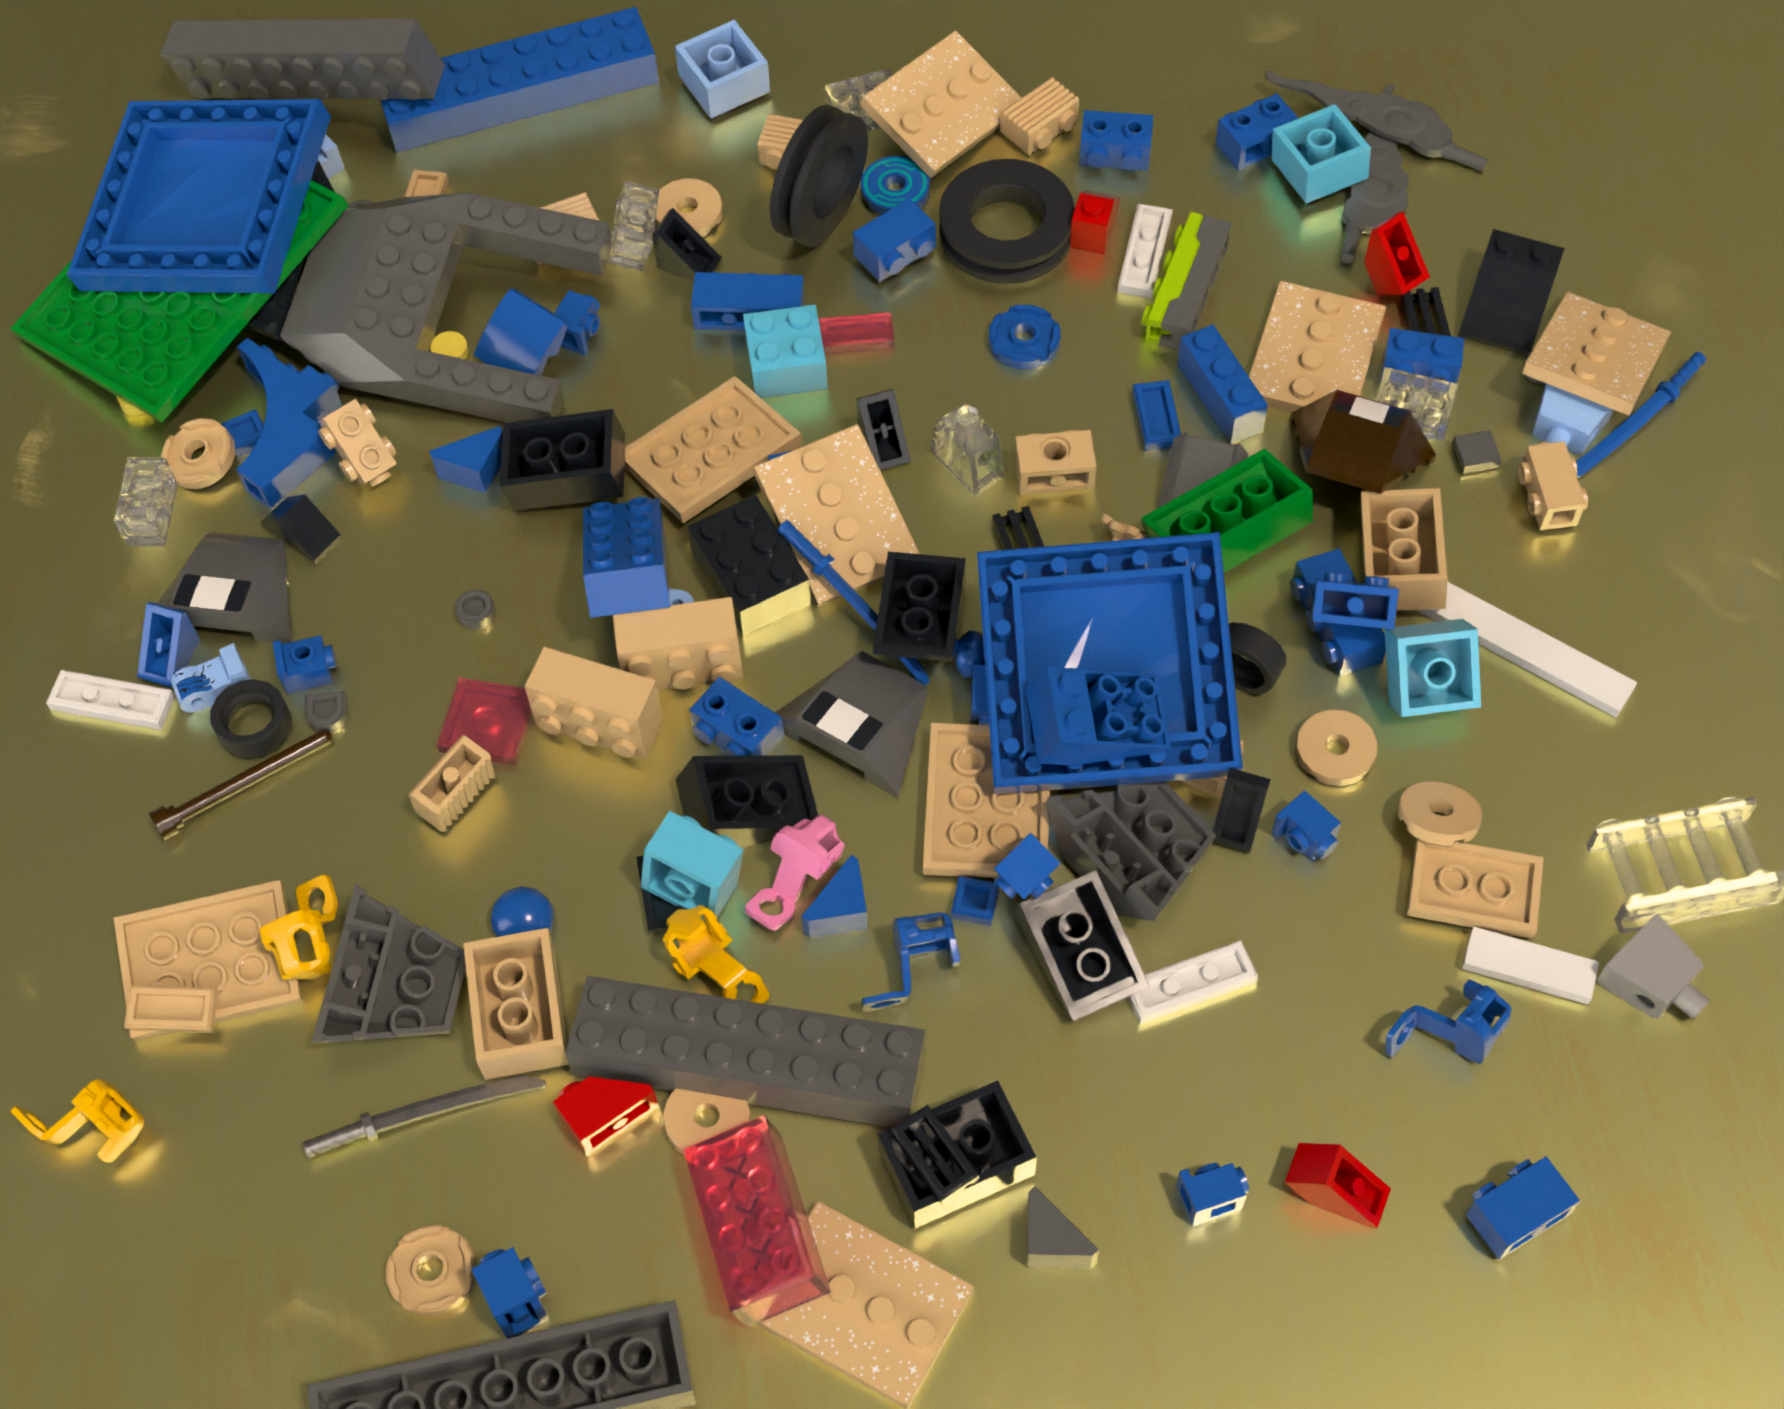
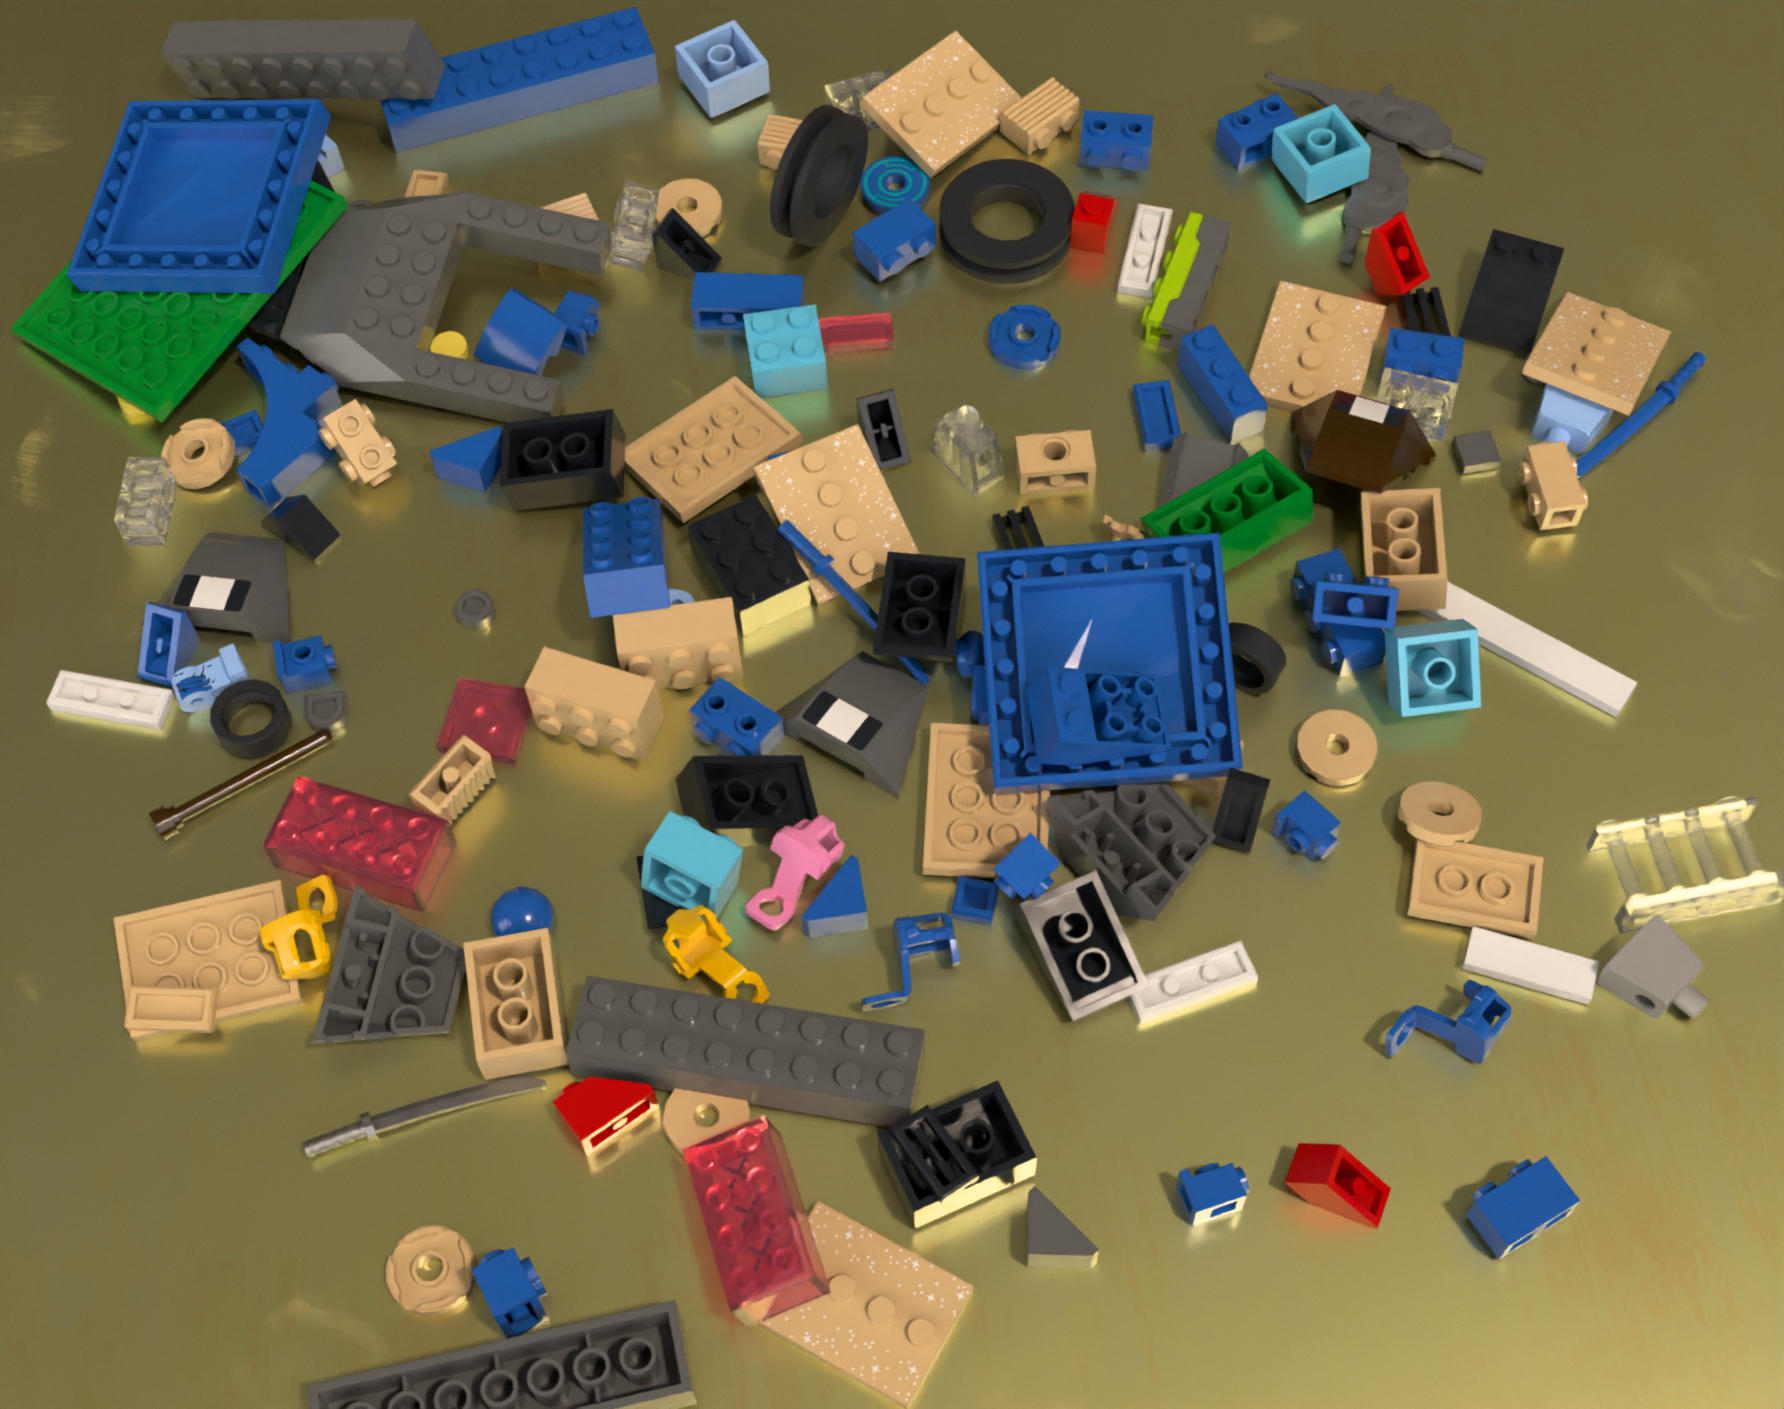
(103, 1106): yellow piece -> none
(360, 842): none -> clear pink brick

